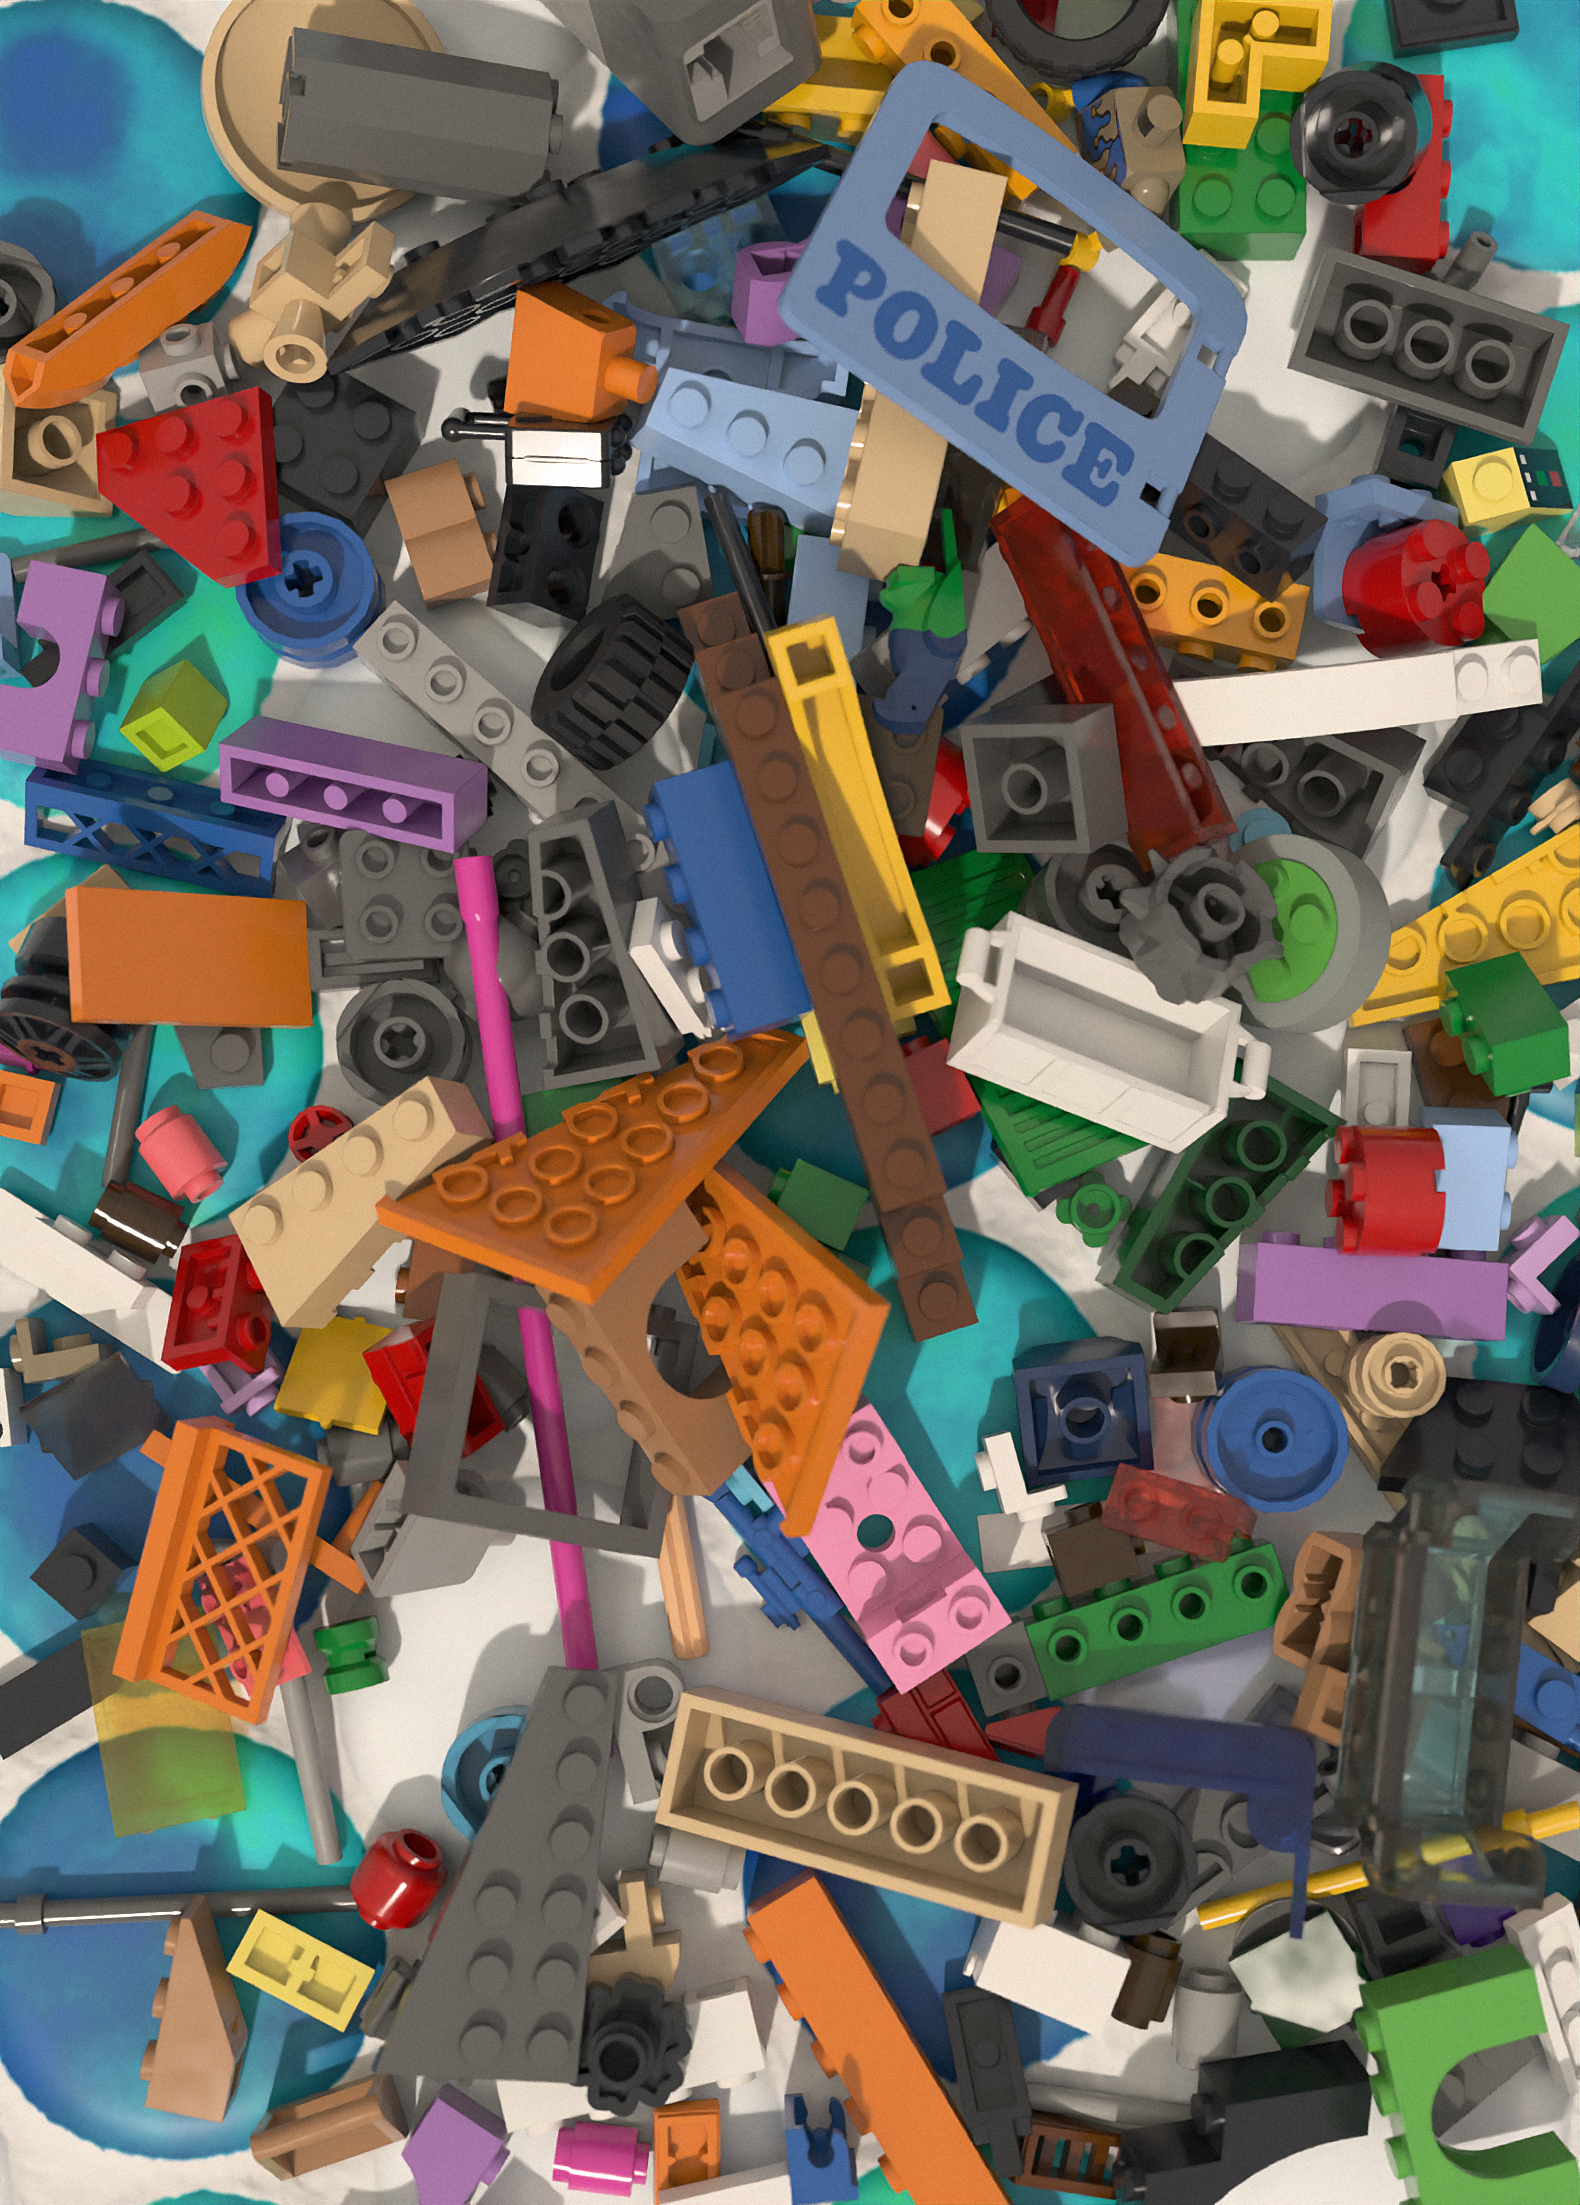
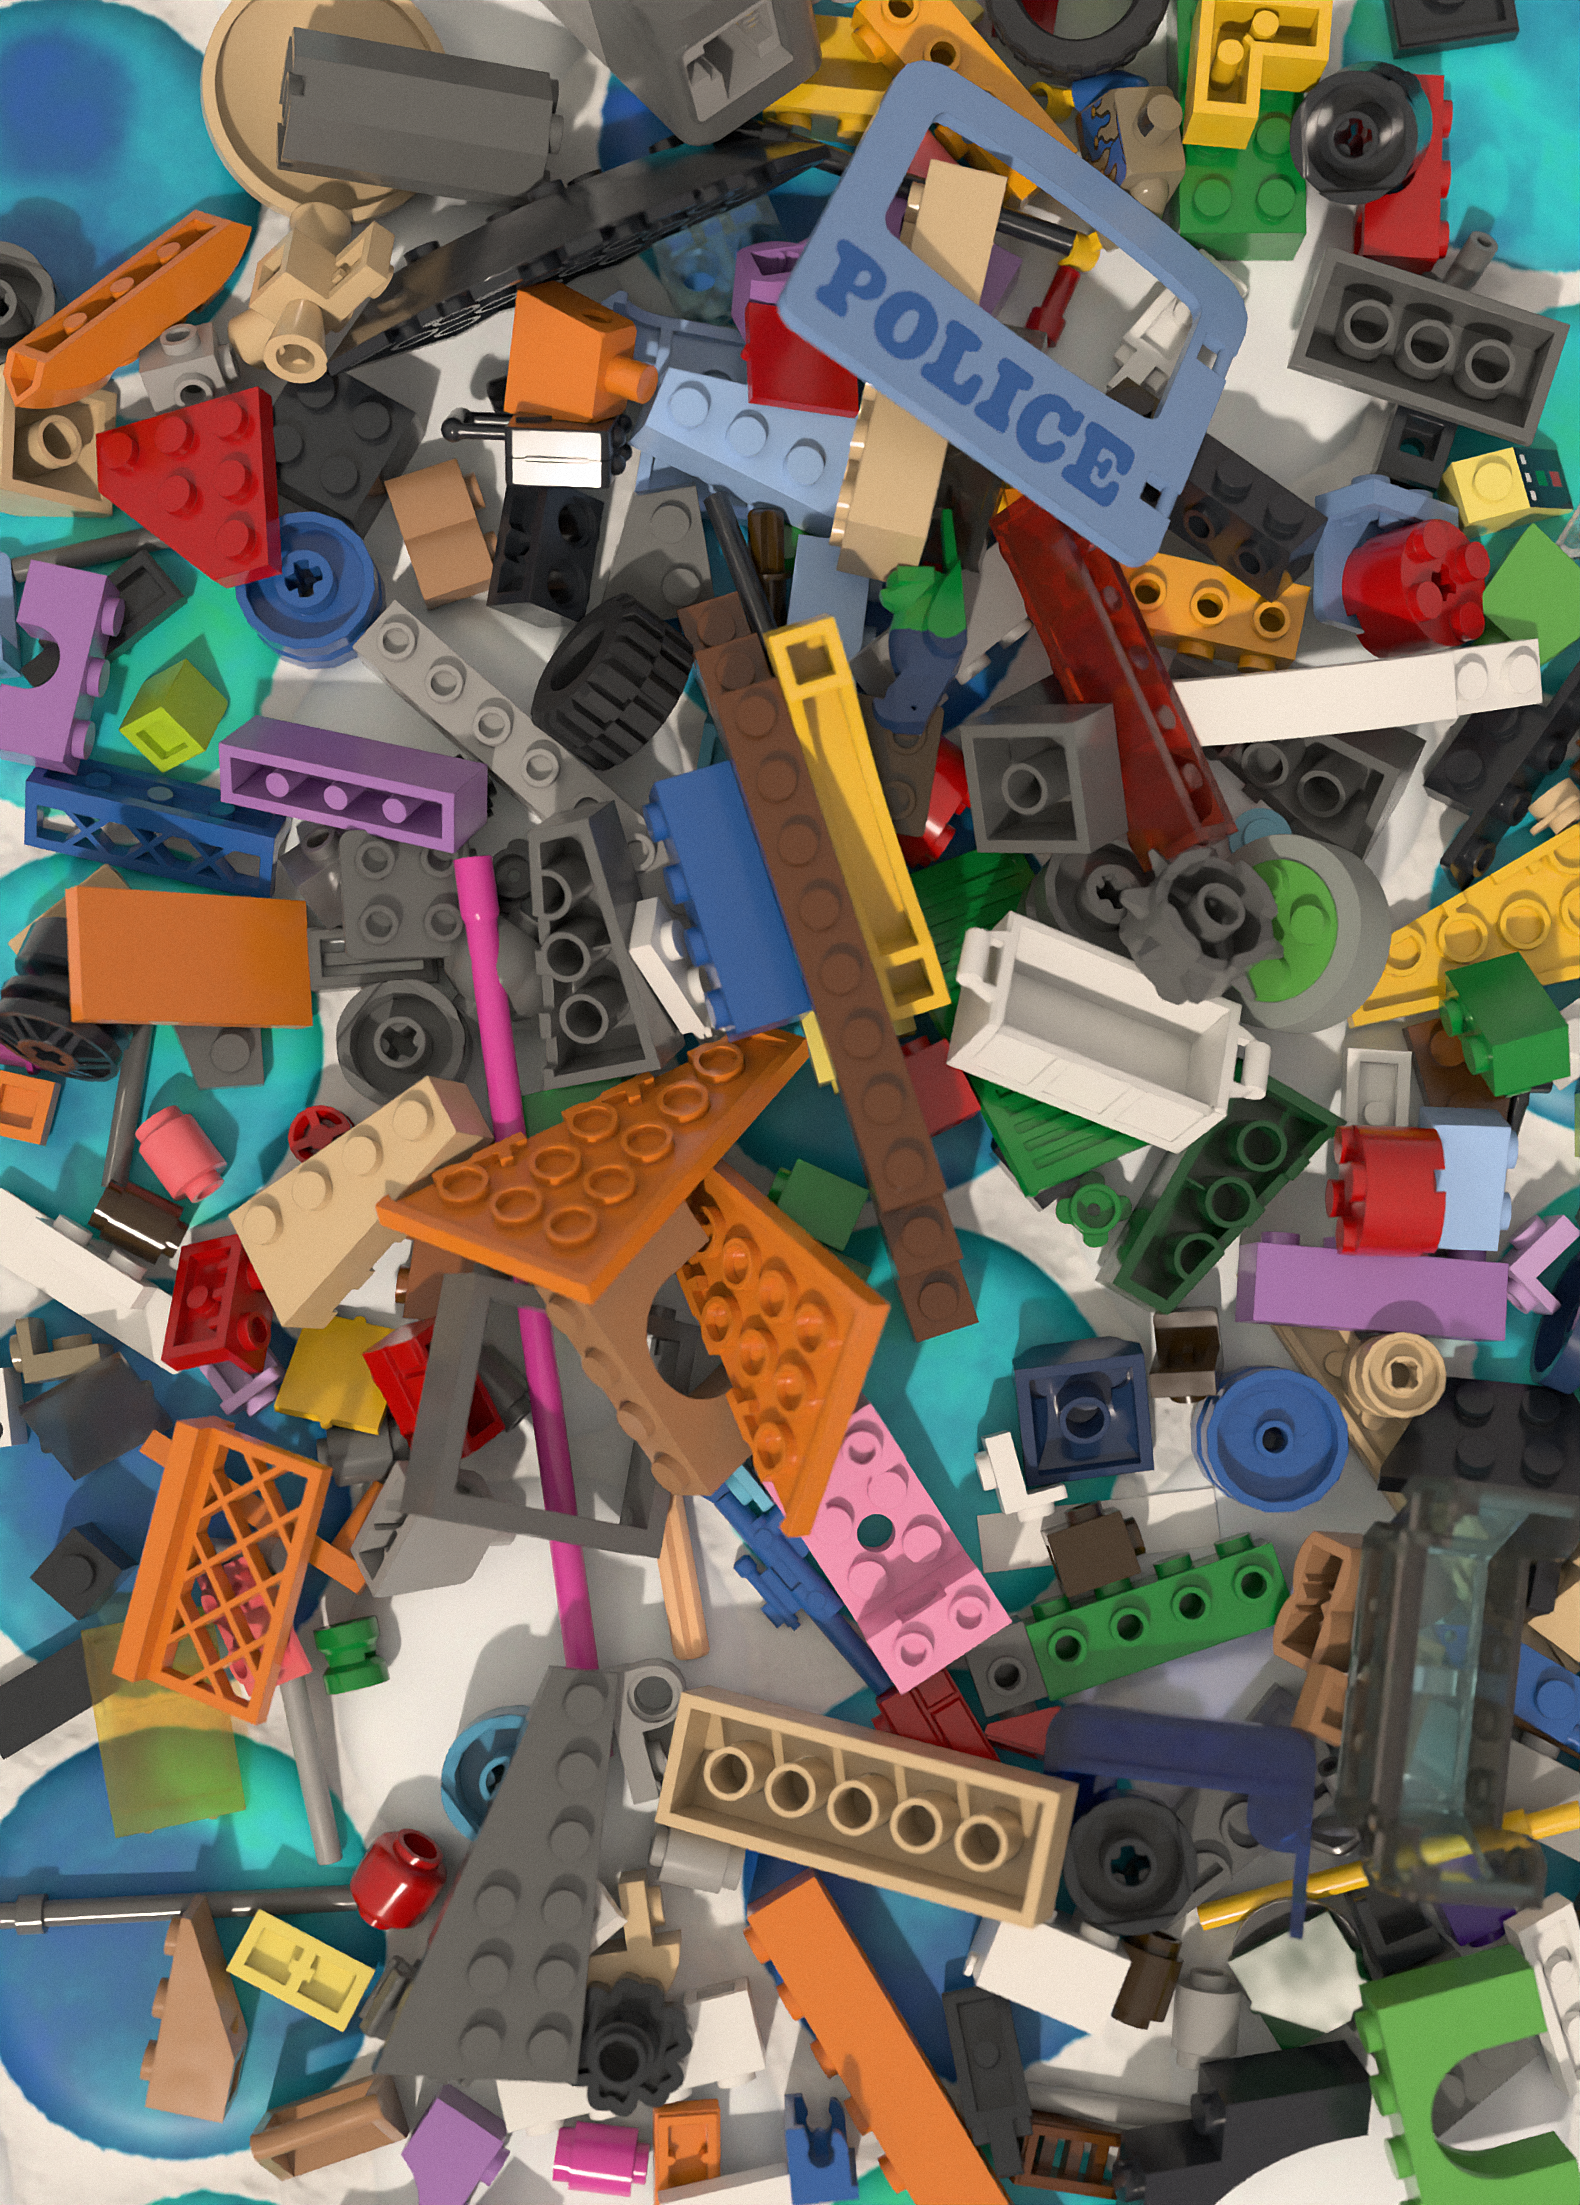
(791, 371): none -> red piece
(1176, 1513): clear red bracket -> none

